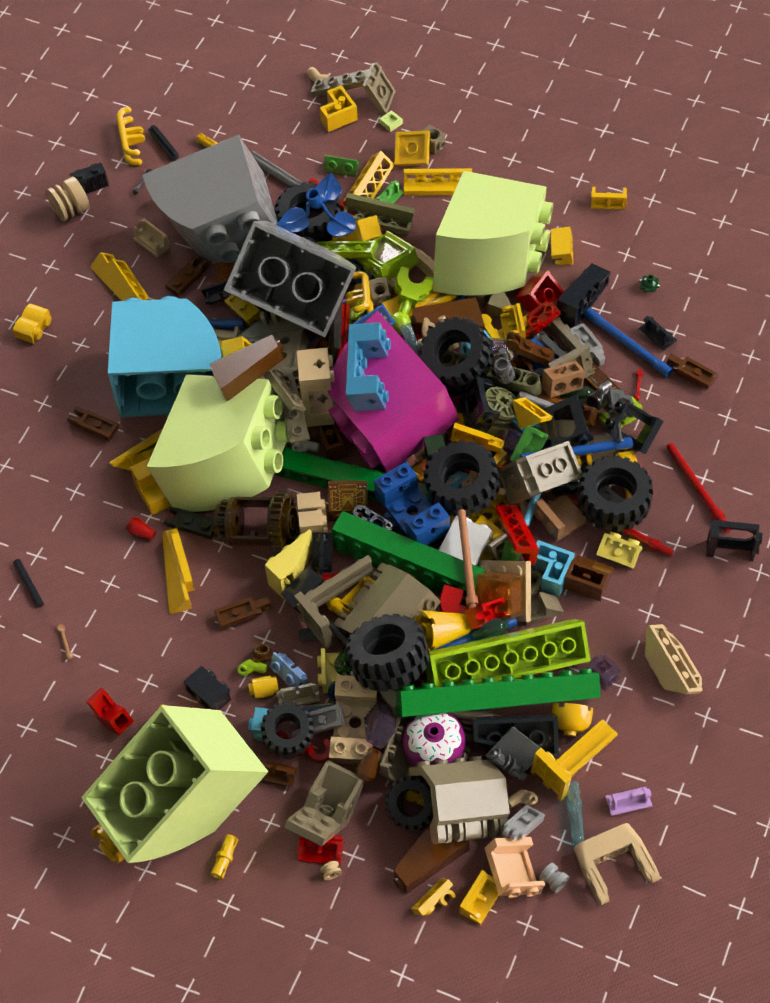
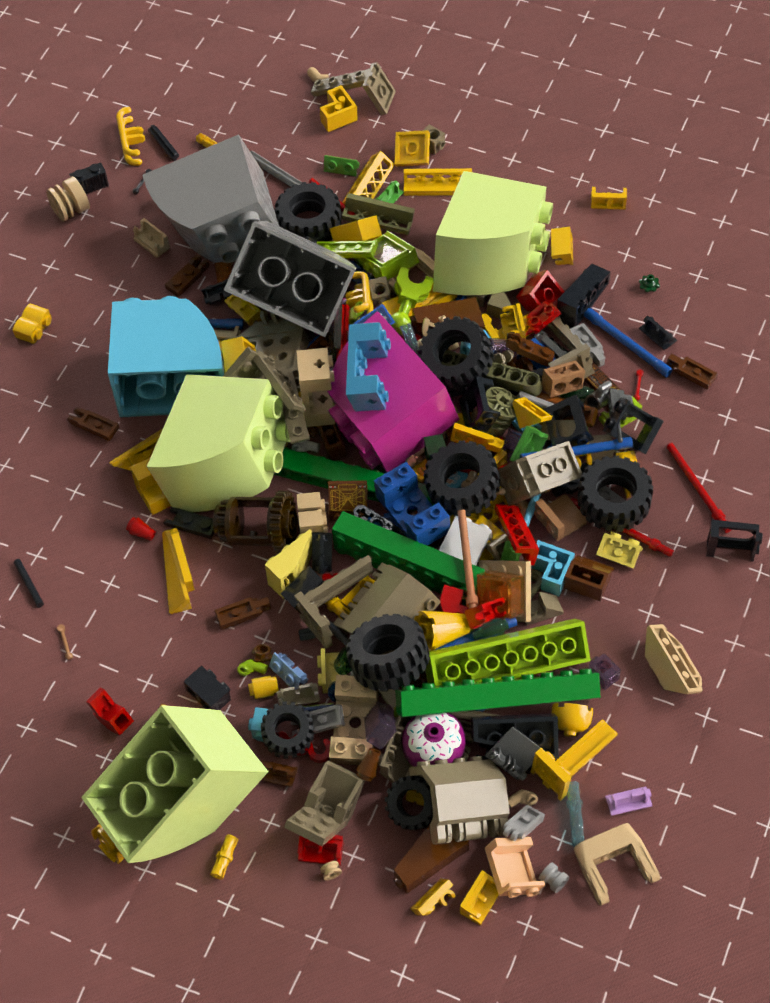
(118, 277): yellow wedge -> none
(246, 365): slope -> none
(328, 189): blue plant -> none
(391, 121): yellowish green tile -> none
(503, 368): flat silver piece -> none

